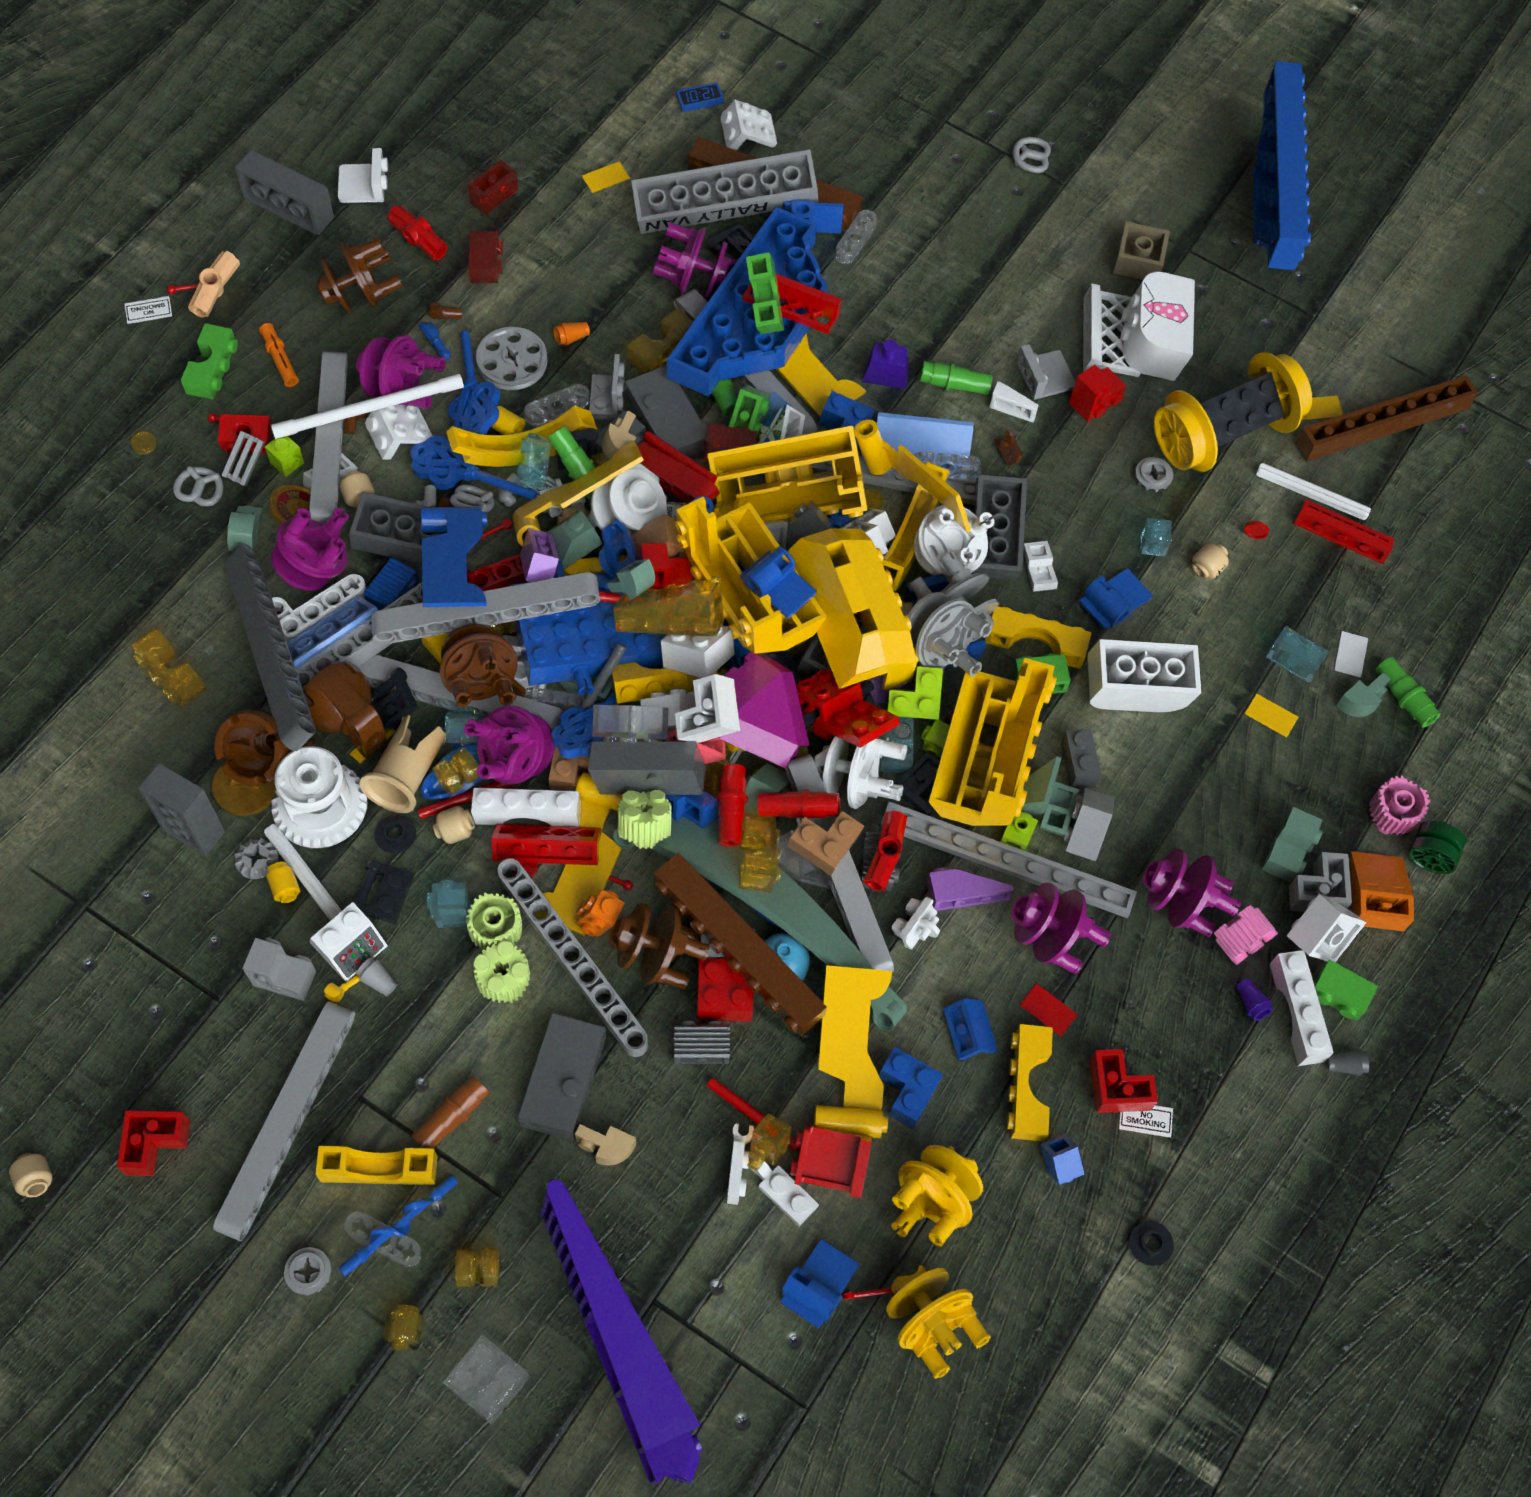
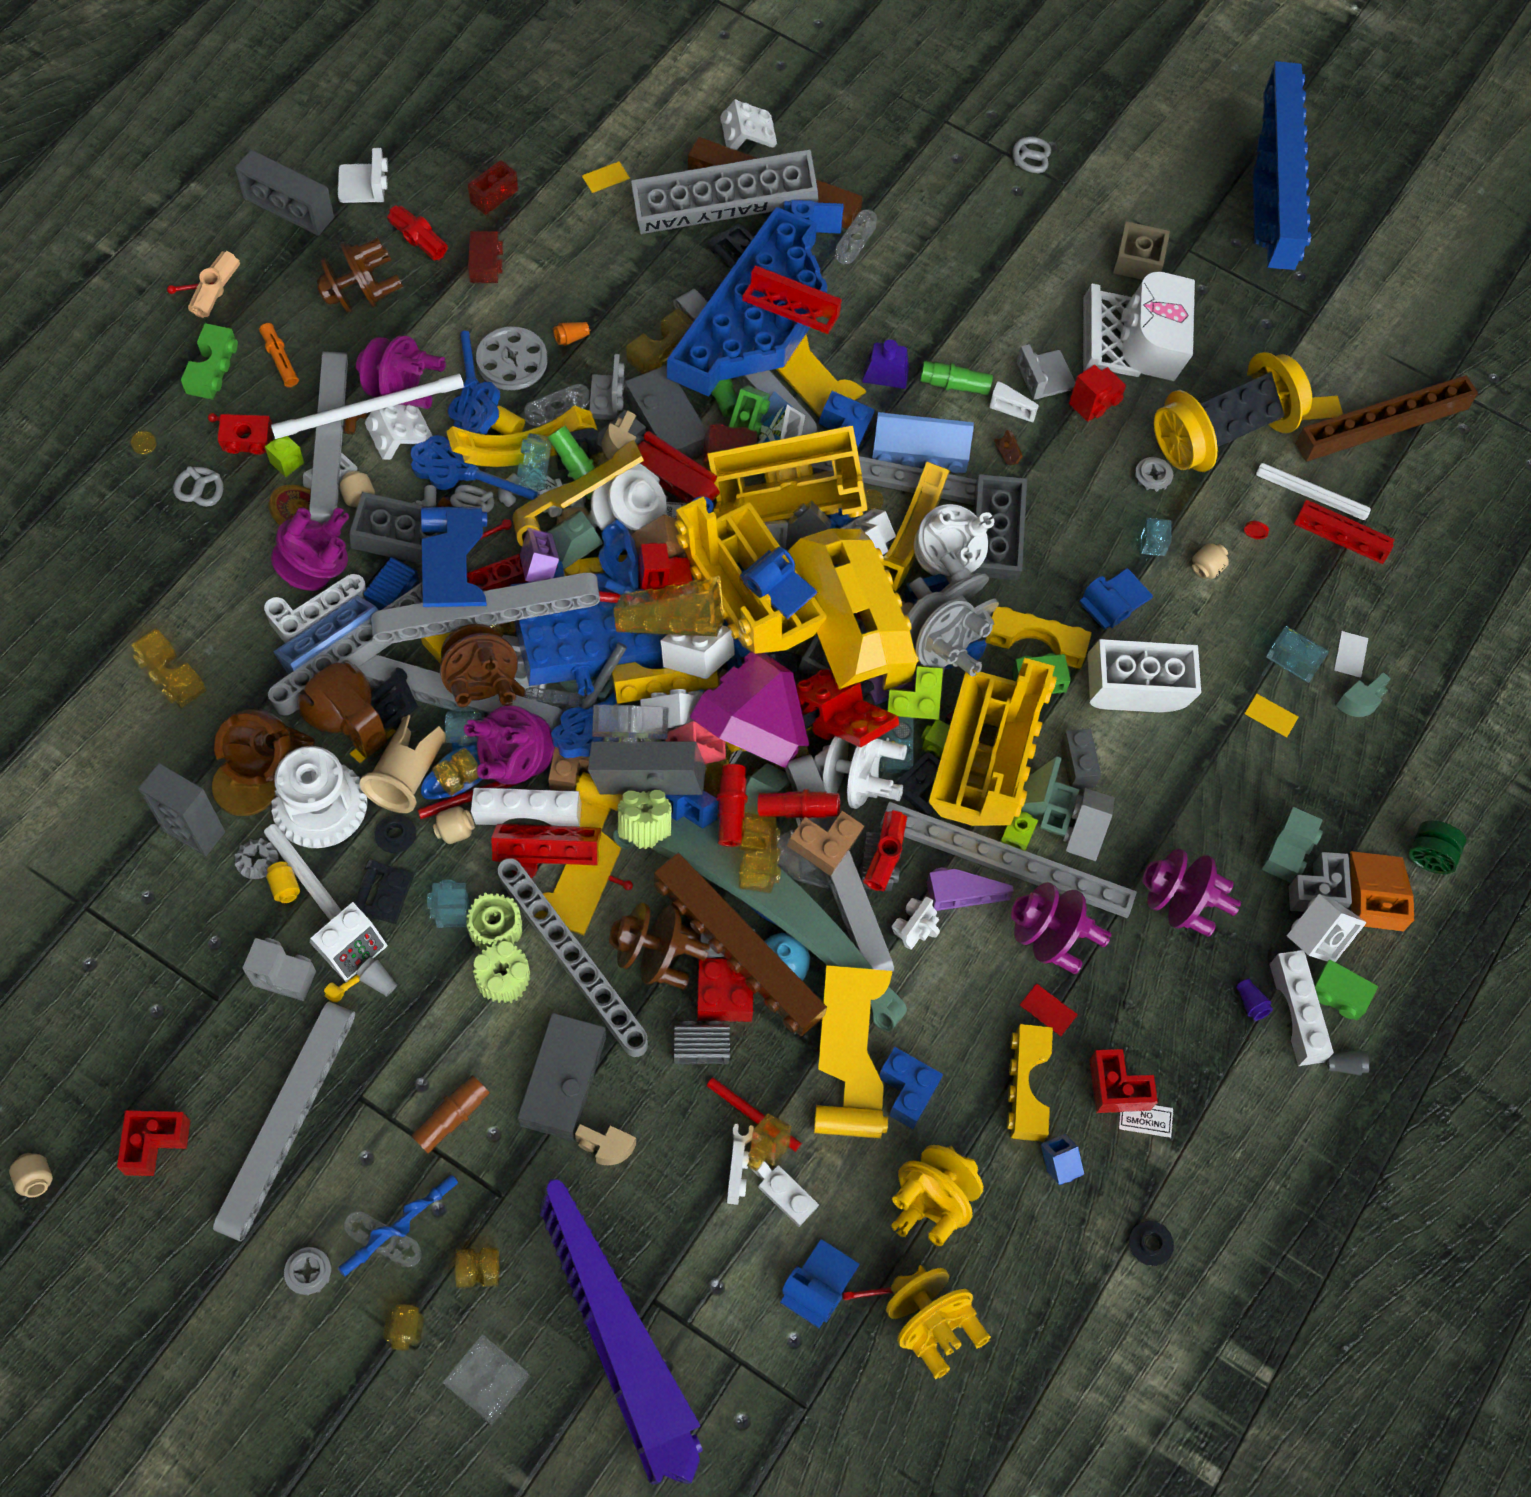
(148, 310): white sticker -> none
(234, 477): light grey tile -> none
(244, 527): sand green brick -> none
(269, 648): dark grey beam -> none
(349, 1165): yellow arch -> none
(432, 334): blue piece -> none
(437, 311): reddish brown arm -> none
(599, 912): orange brick -> none
(634, 579): sand green brick -> none
(688, 260): magenta piece -> none
(699, 97): tile -> none
(714, 711): white brick -> none
(766, 294): bright green arch -> none
(832, 1159): red panel -> none
(882, 457): yellow door -> none
(963, 461): clear beam -> none
(969, 1028): blue panel -> none
(1039, 566): white slope -> none
(1245, 934): bright pink brick -> none
(1398, 806): bright pink brick -> none
(1409, 693): bright green piece -> none

